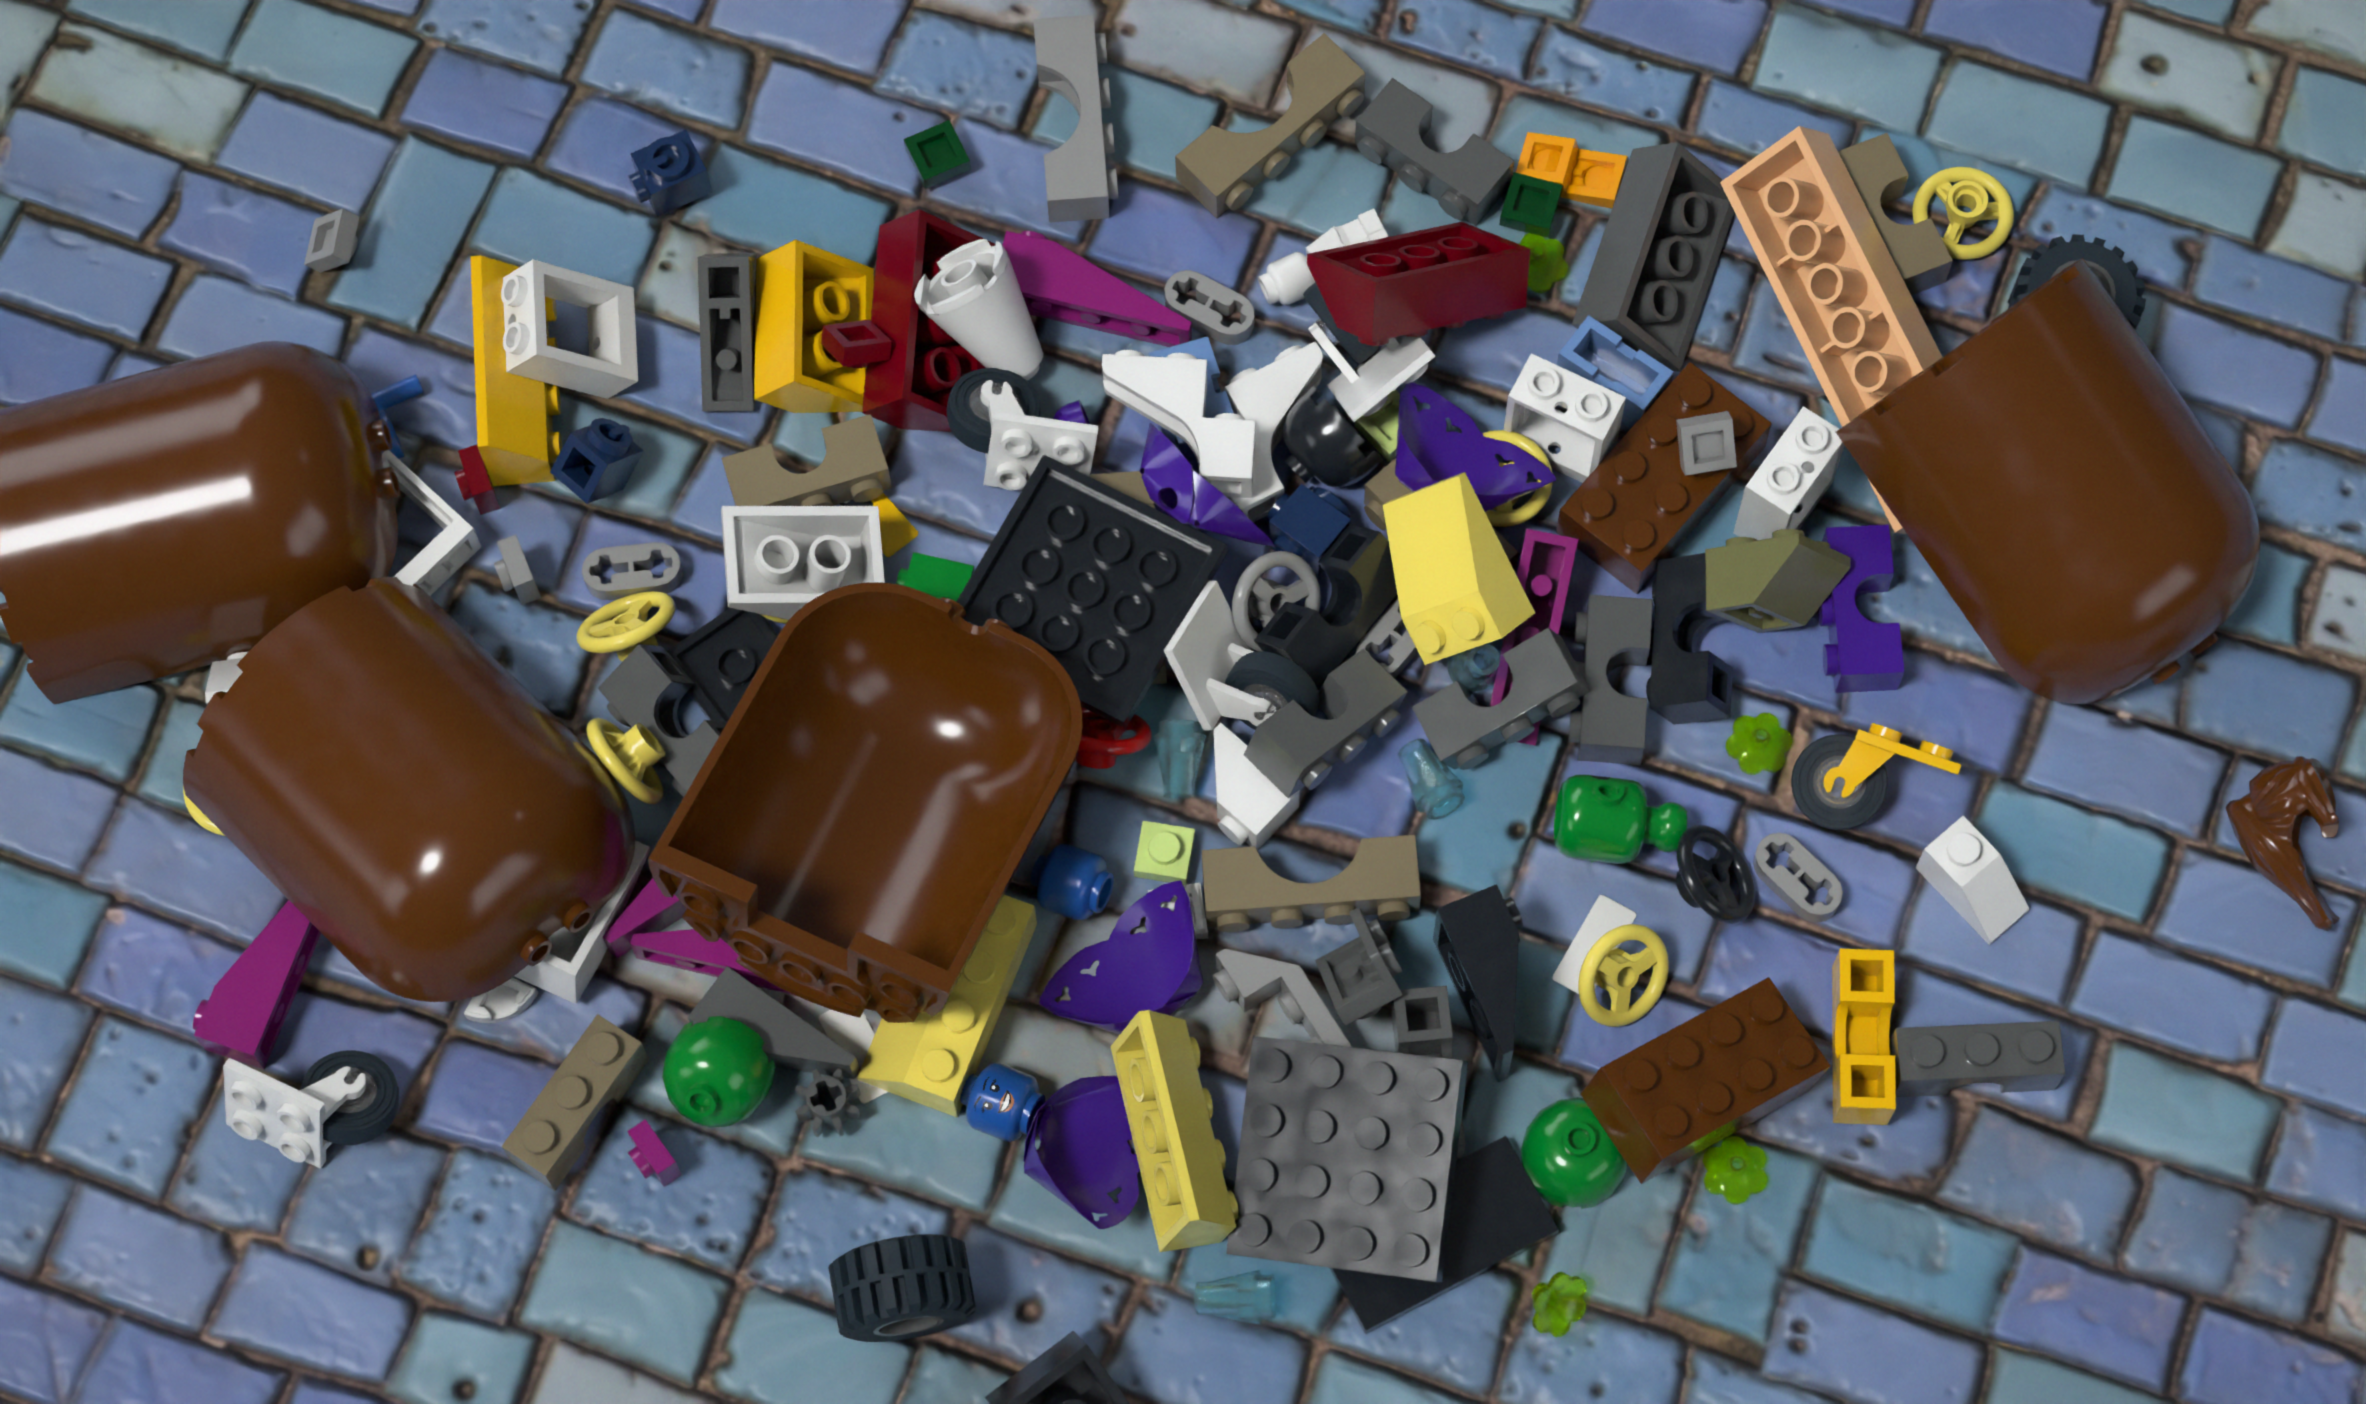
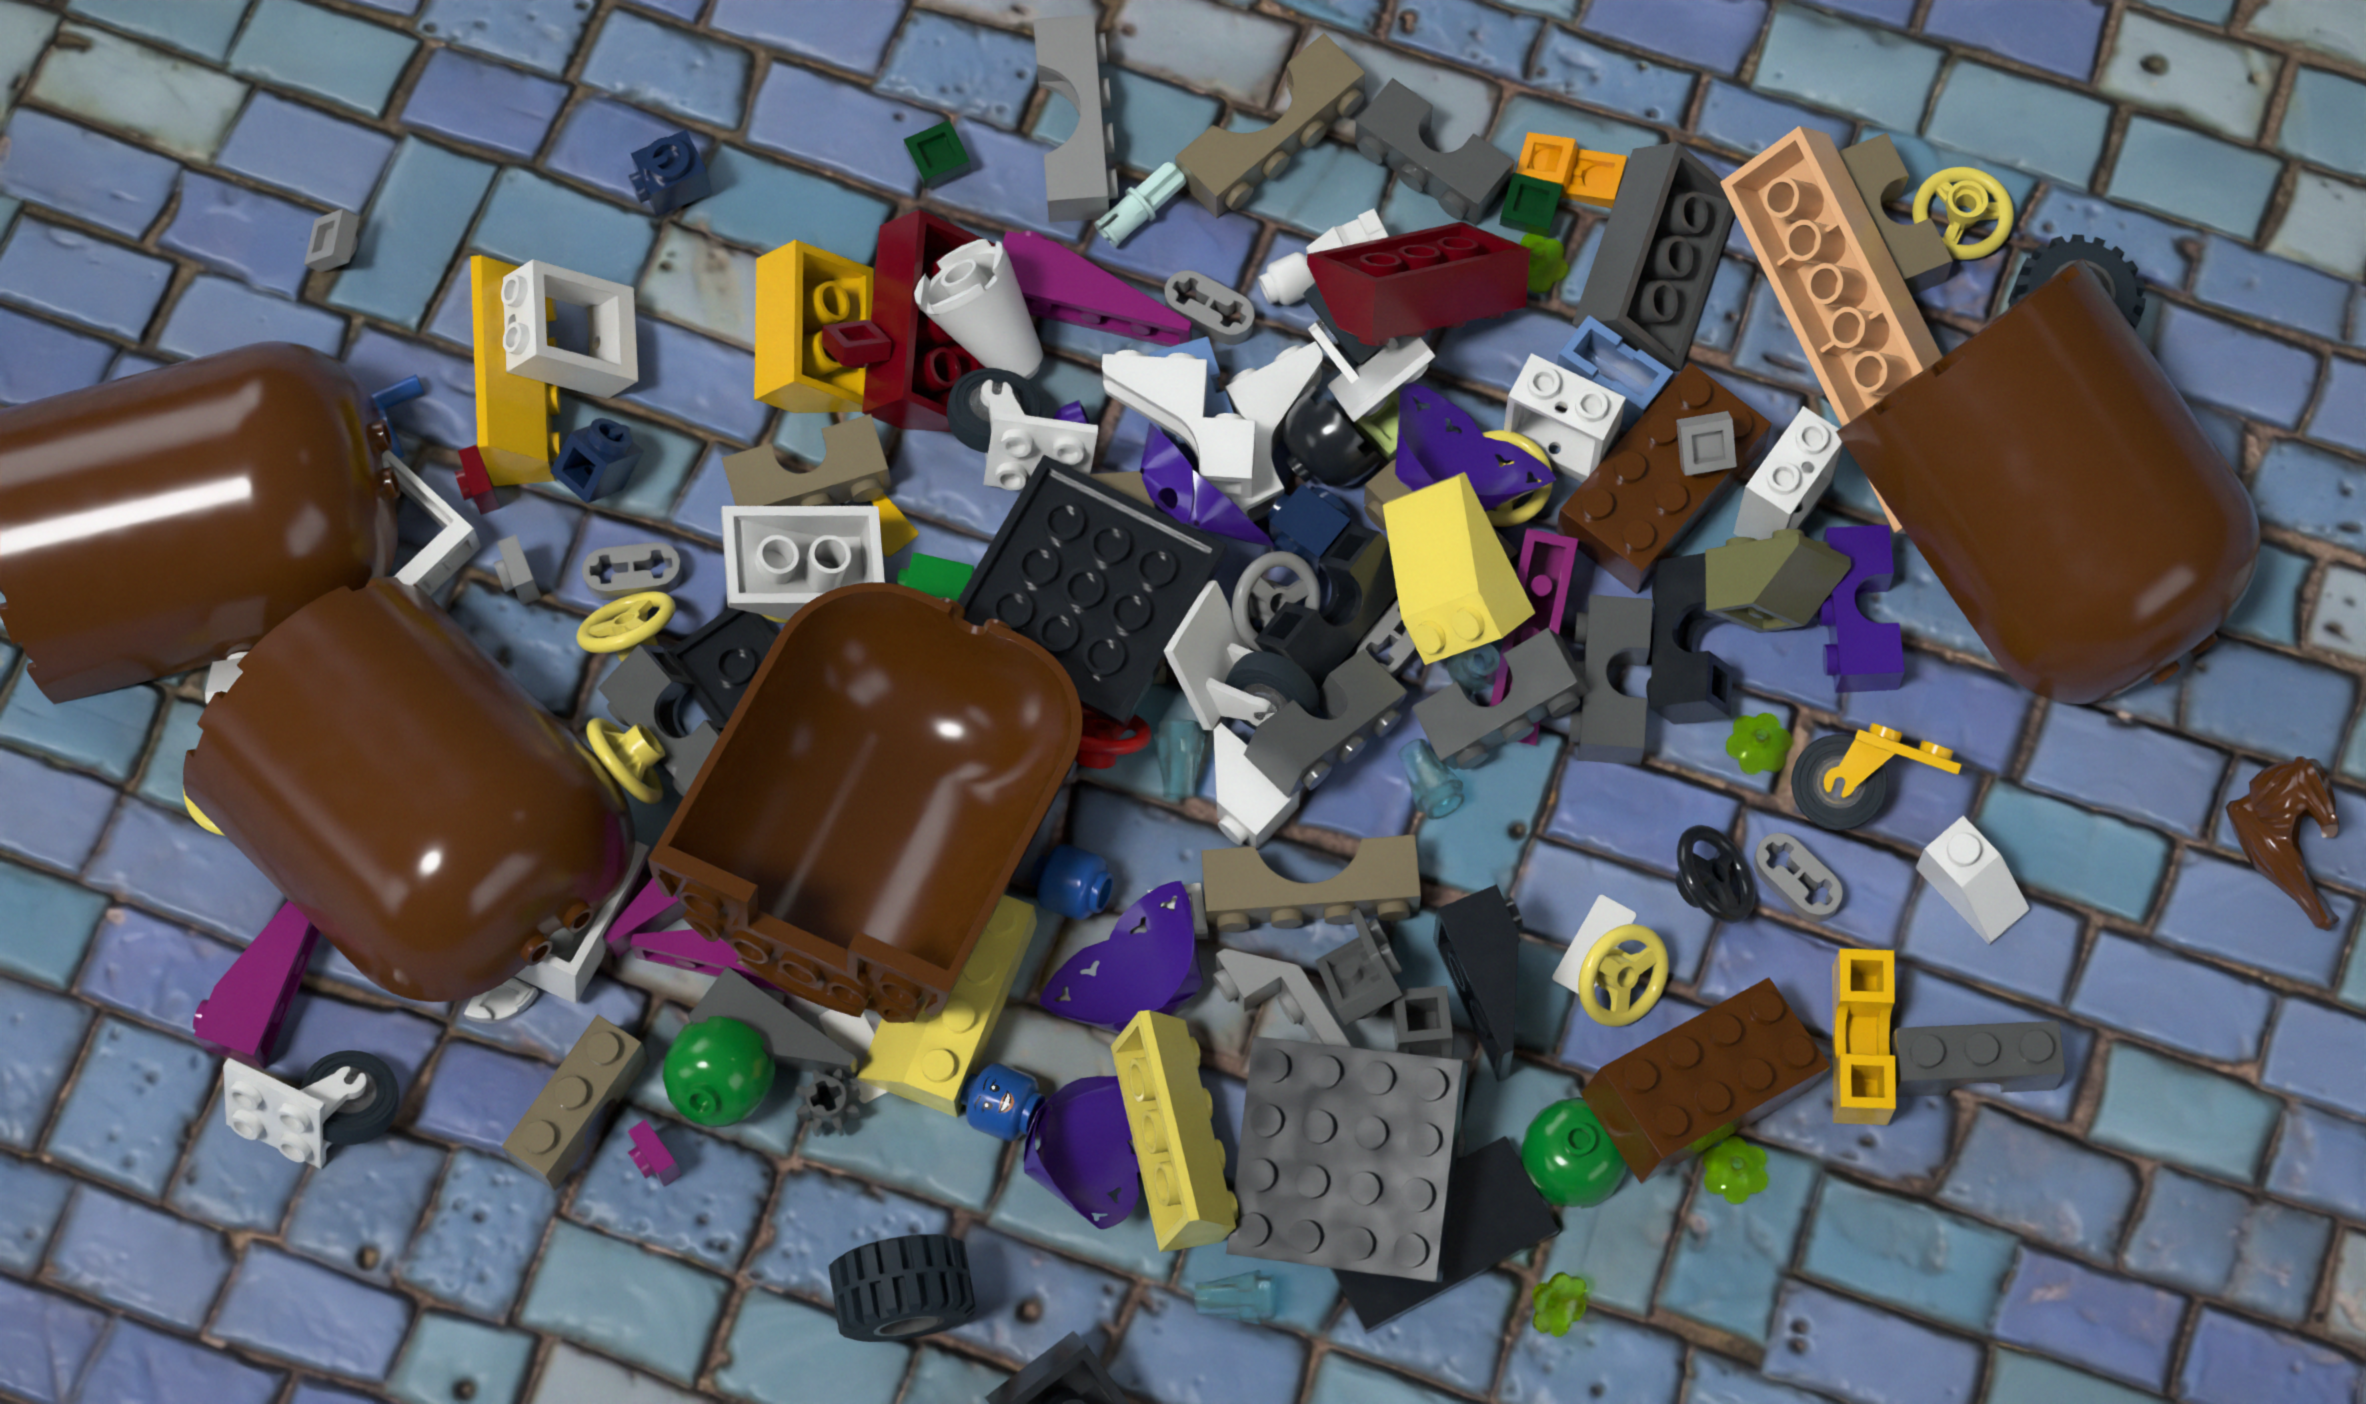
(727, 330): dark grey slope -> none
(1140, 203): none -> light aqua axle
(1164, 852): yellowish green plate -> none
(1611, 820): green piece -> none

